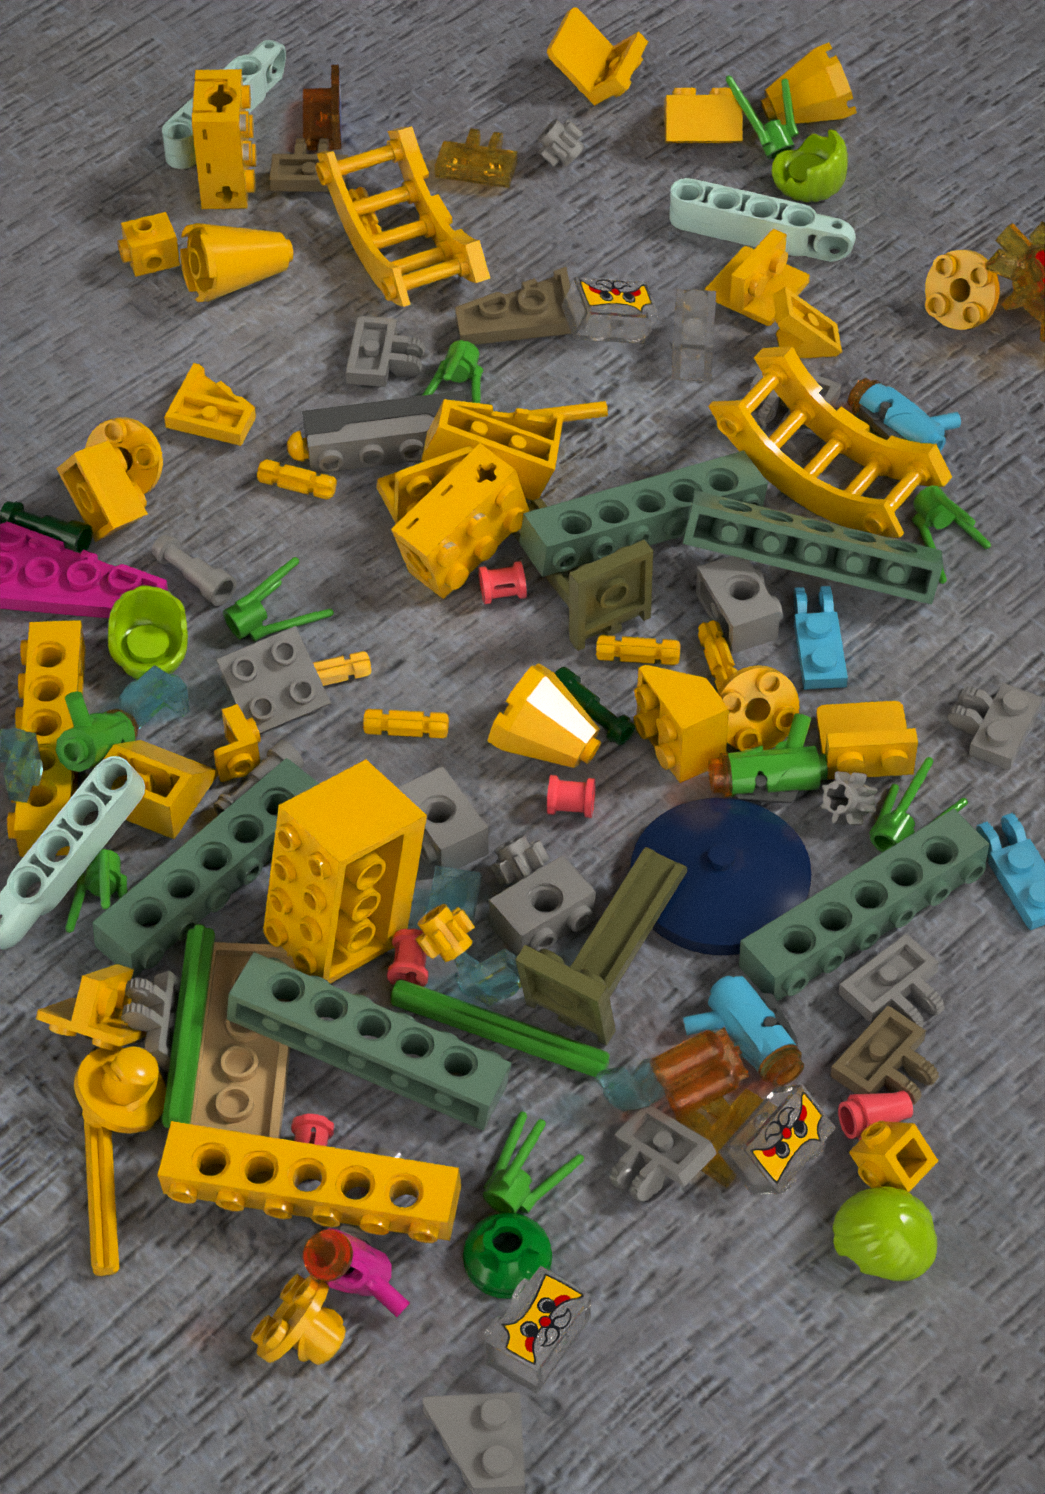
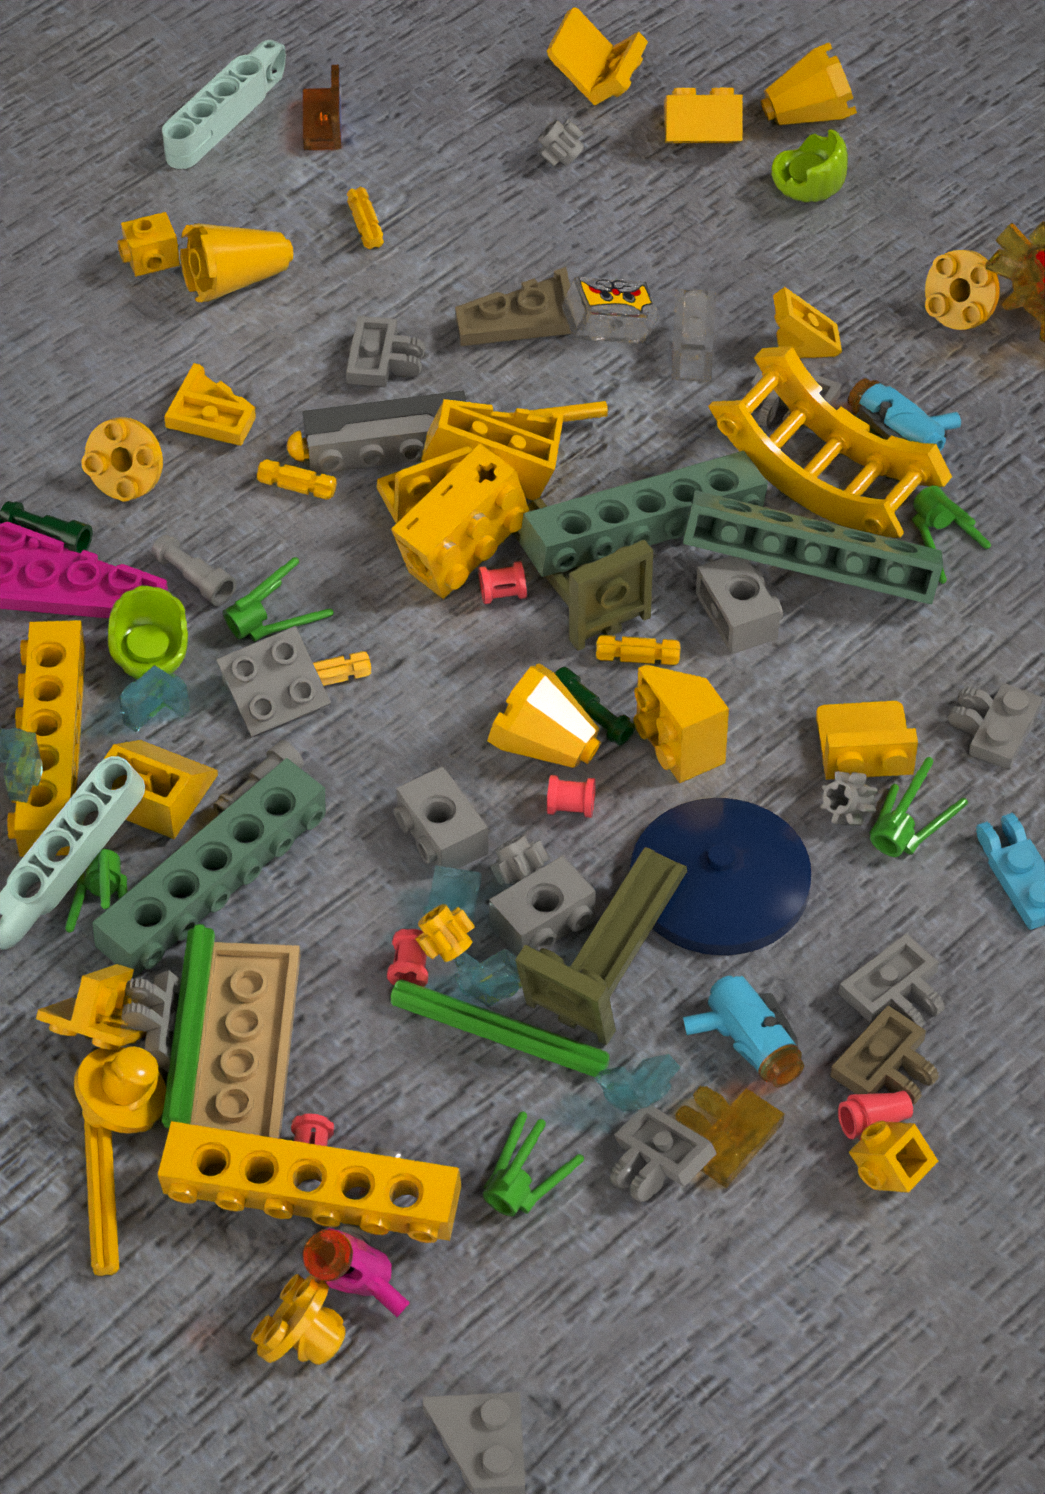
(92, 734): bright green piece -> none
(102, 489): yellow slope -> none
(221, 139): yellow piece -> none
(242, 752): yellow bracket -> none
(298, 170): dark tan hinge -> none
(343, 871): yellow brick -> none
(382, 1060): sand green brick -> none
(406, 723): yellow axle -> none
(455, 249): yellow fence -> none
(459, 366): bright green plant -> none
(477, 163): clear yellow hinge -> none
(501, 1272): green piece -> none
(537, 1328): clear brick -> none
(699, 1071): clear orange piece -> none
(716, 651): yellow axle -> none
(750, 216): light aqua piece -> none
(754, 278): yellow bracket -> none
(759, 707): yellow plate -> none
(771, 773): bright green piece -> none
(772, 135): bright green plant -> none
(777, 1140): clear brick -> none
(819, 642): medium azure hinge -> none
(840, 906): sand green brick -> none
(886, 1233): lime piece -> none

